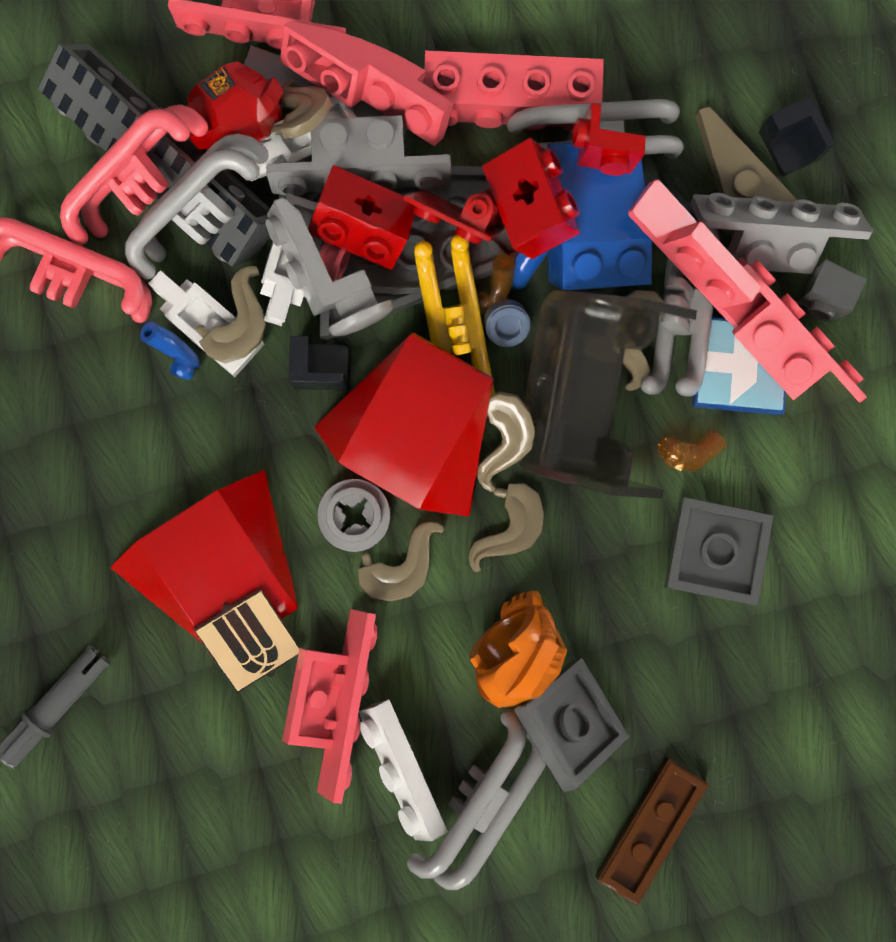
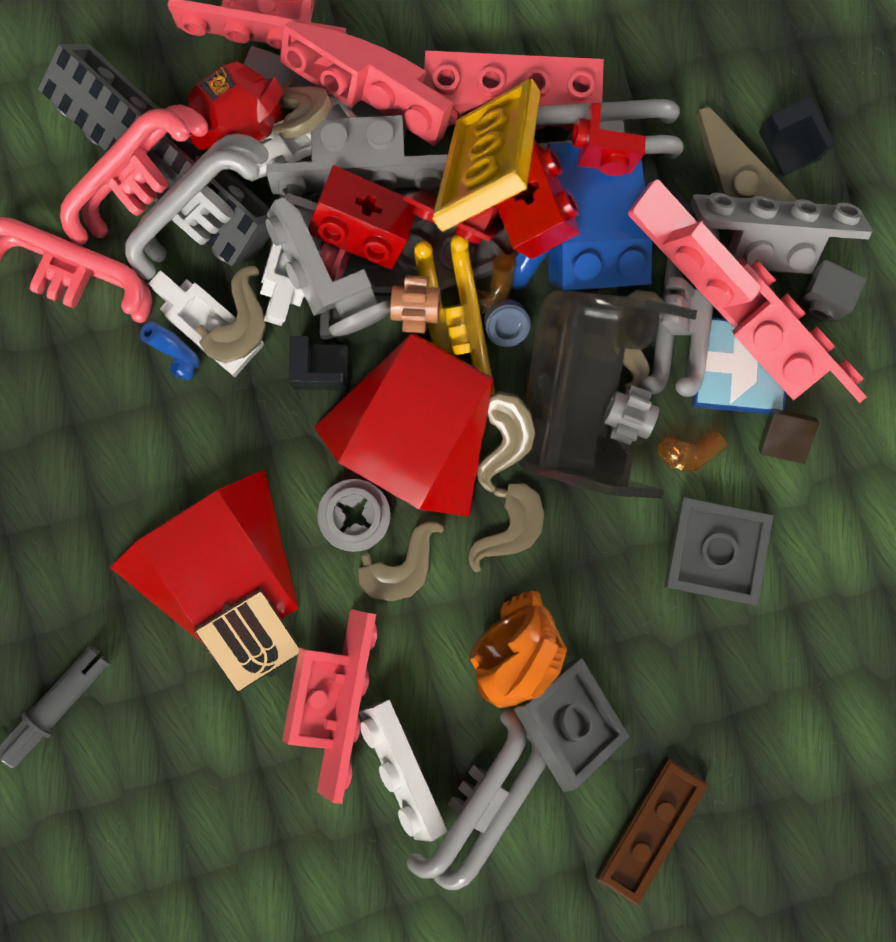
(415, 304): none -> nougat gear
(488, 155): none -> yellow tile
(631, 415): none -> light grey gear
(788, 435): none -> dark brown tile

